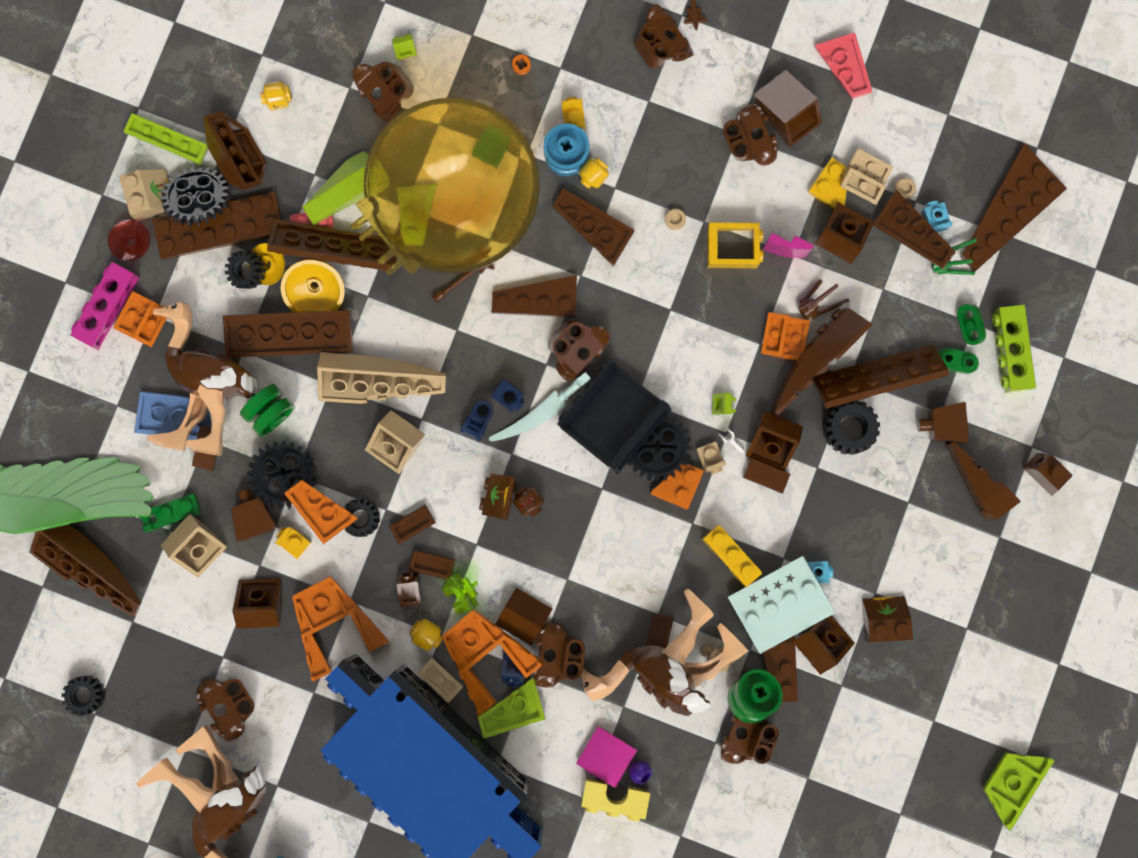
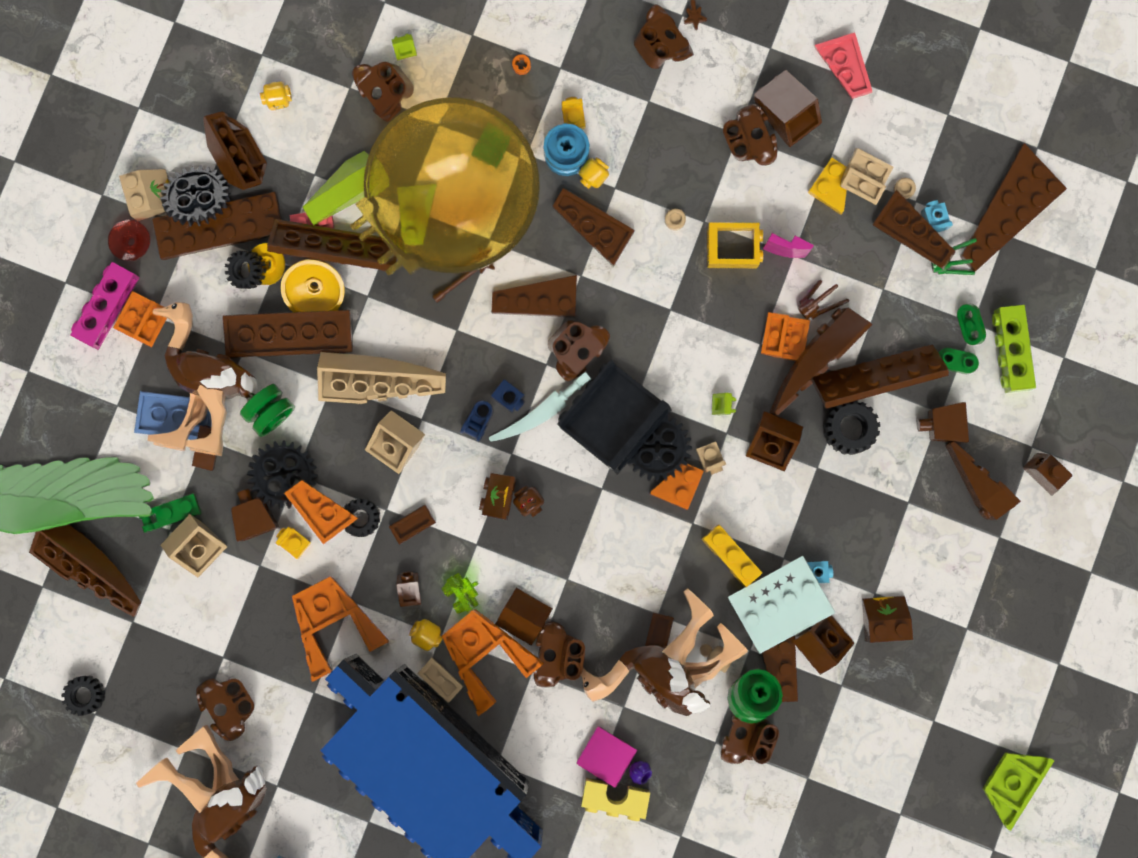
(166, 139): lime plate -> none
(258, 603): reddish brown slope -> none
(432, 564): reddish brown tile -> none
(510, 673): dark blue bracket -> none
(515, 711): lime wing -> none
(729, 438): white hand -> none
(766, 476): reddish brown tile -> none
(844, 233): reddish brown slope -> none

